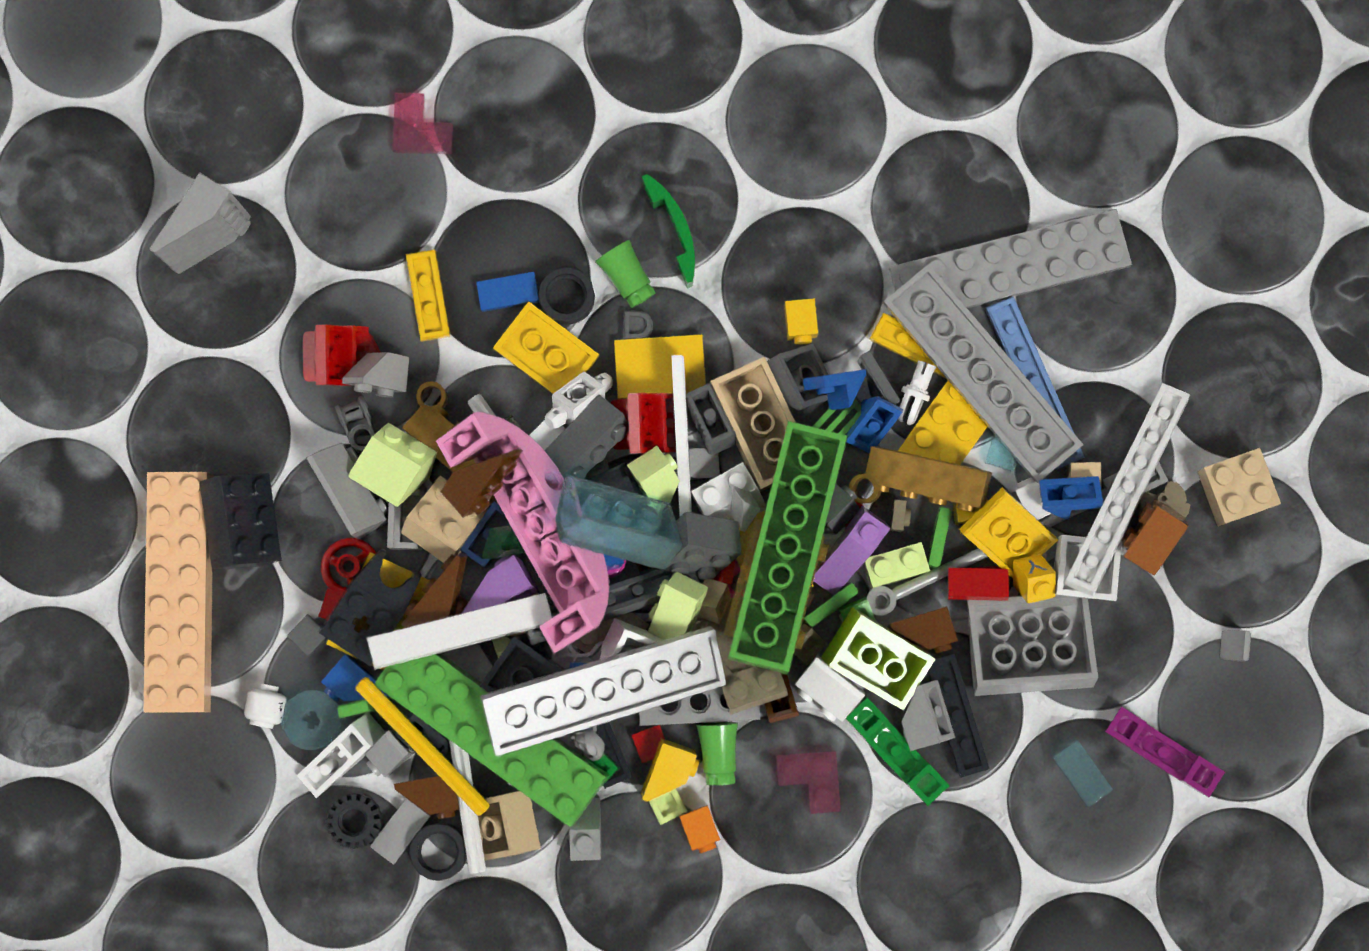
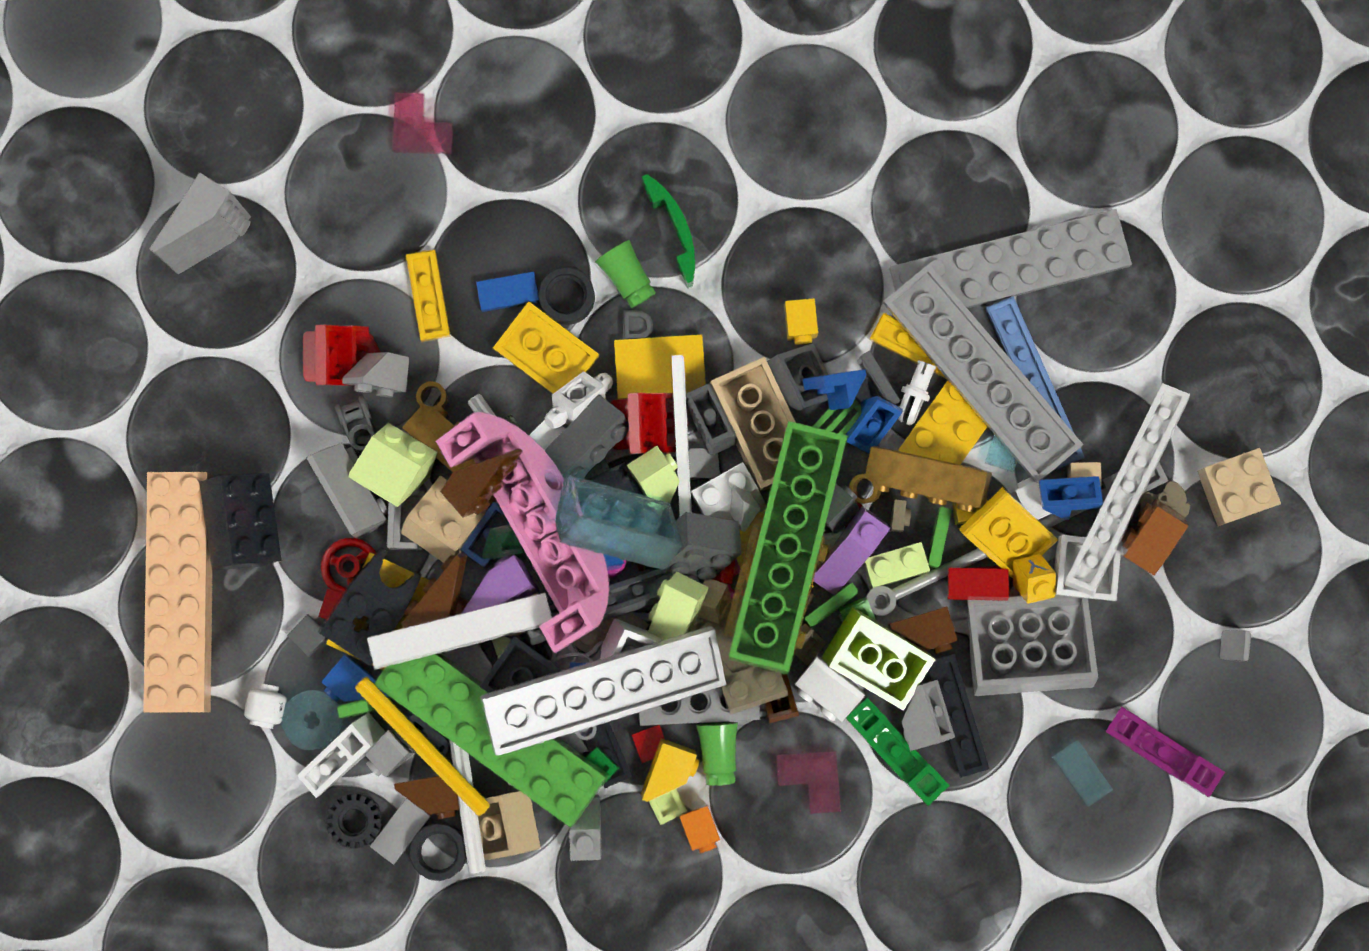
(589, 742): light grey plate -> none

